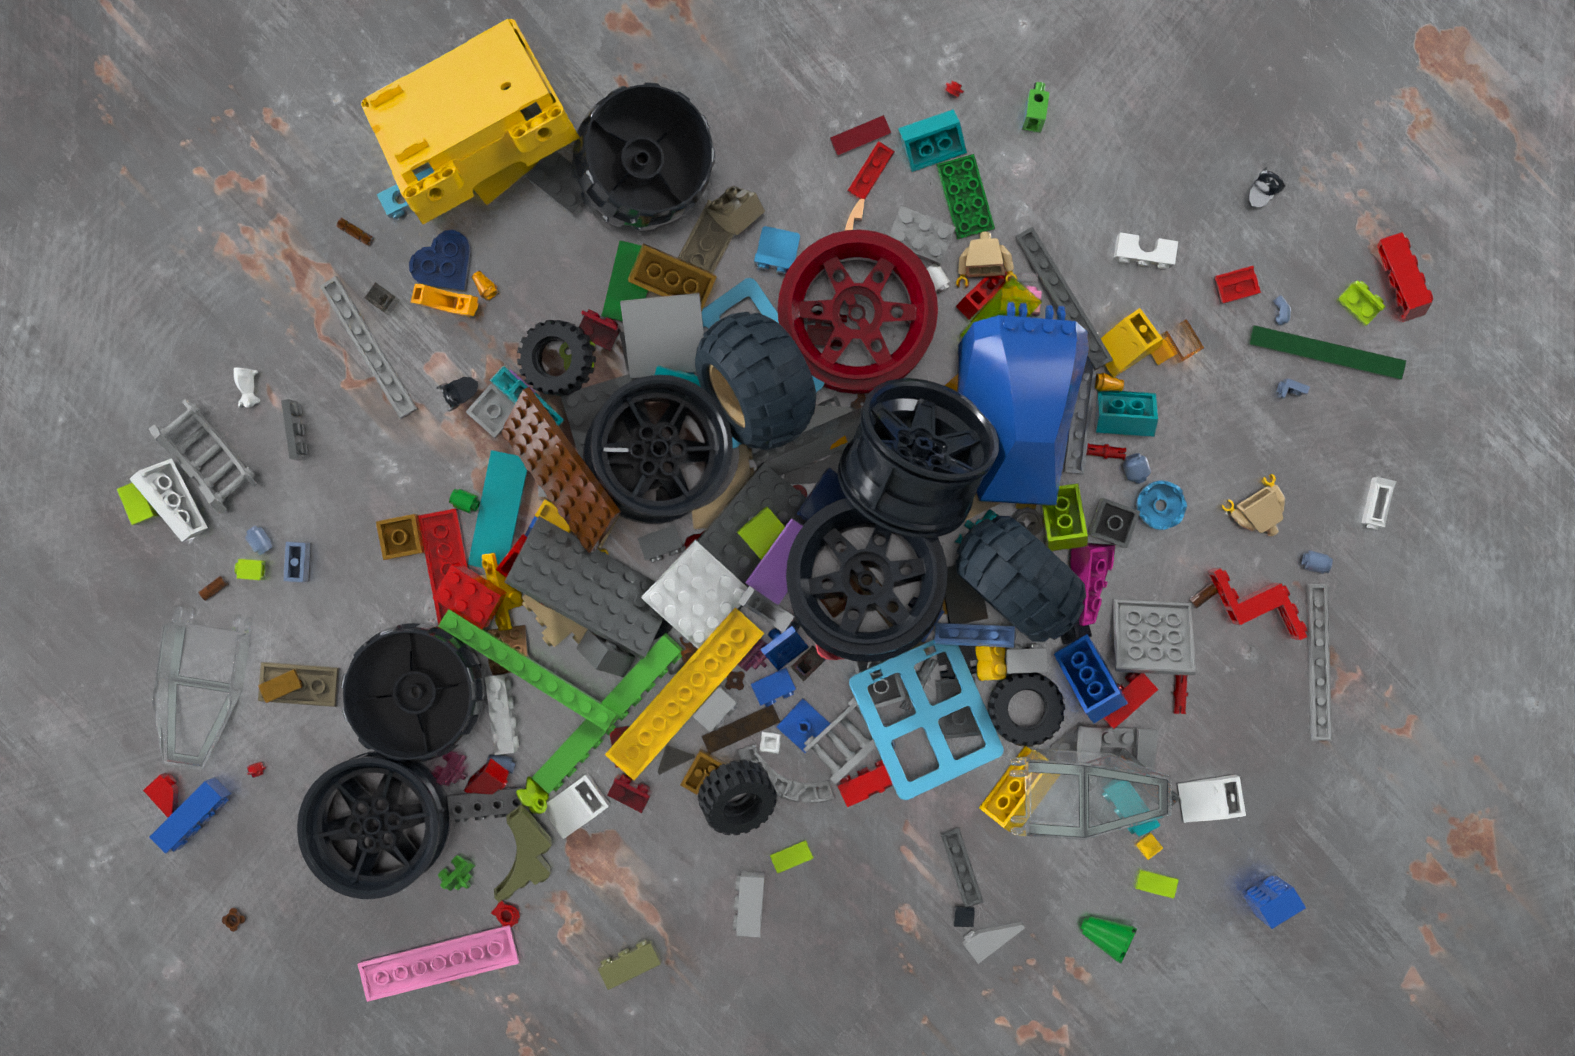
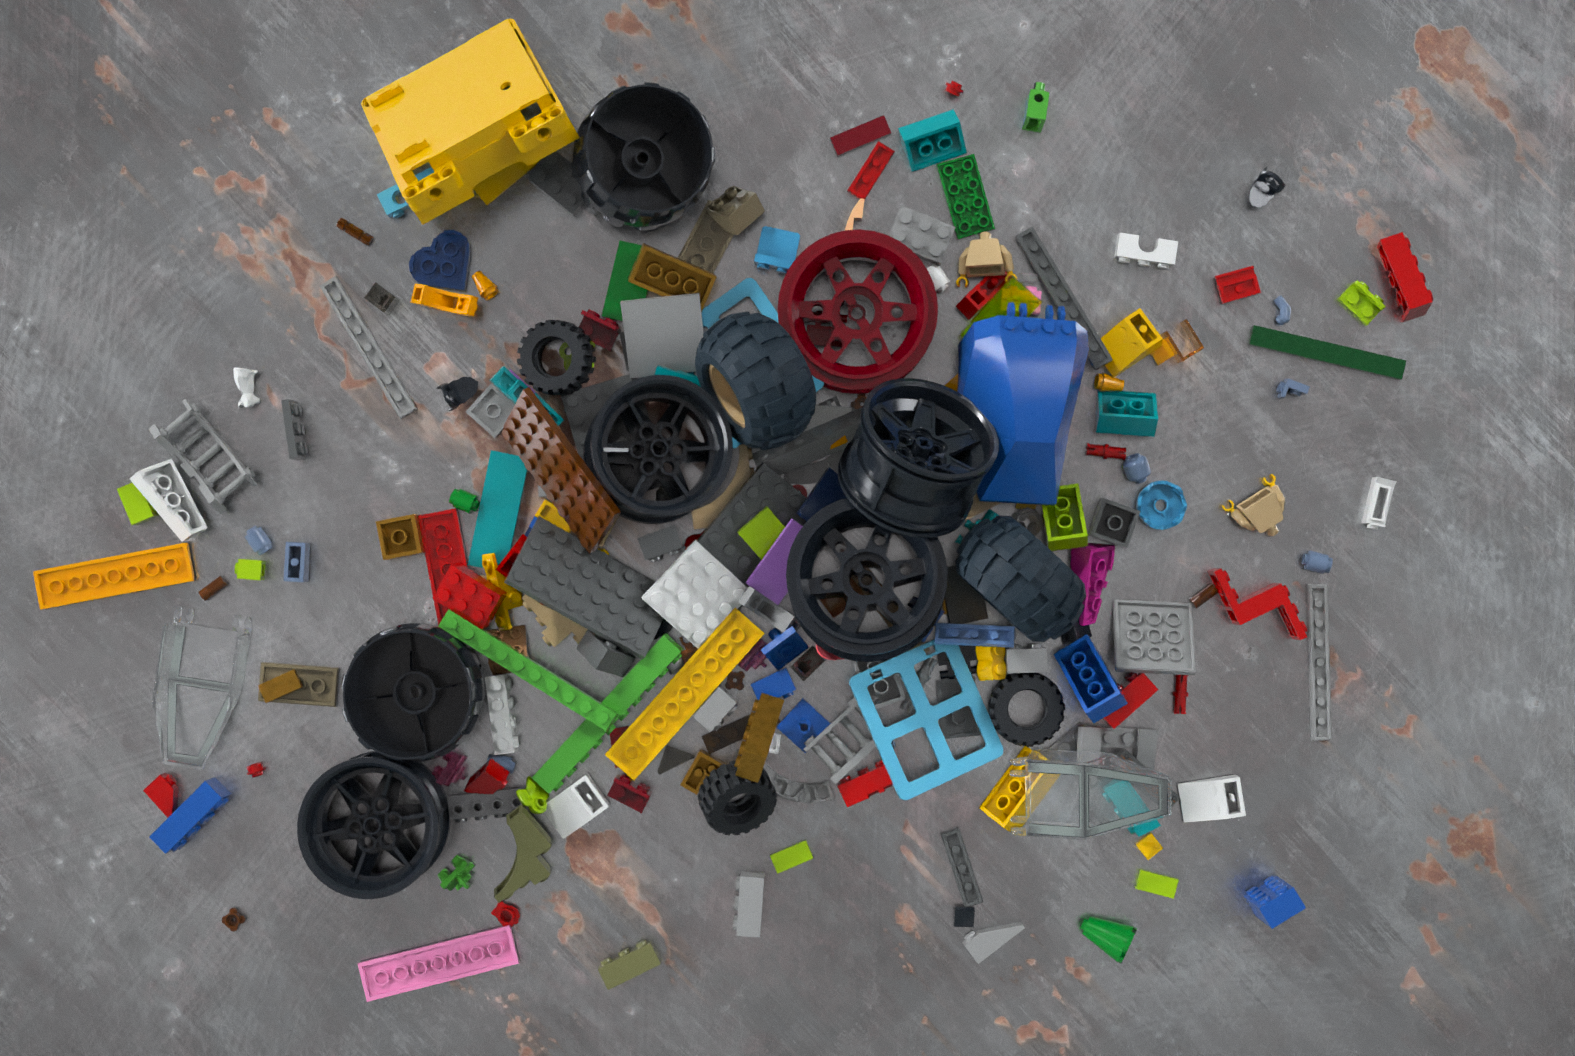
(114, 575): none -> light orange plate
(758, 737): none -> pearl gold brick
(1080, 424): light grey plate -> none

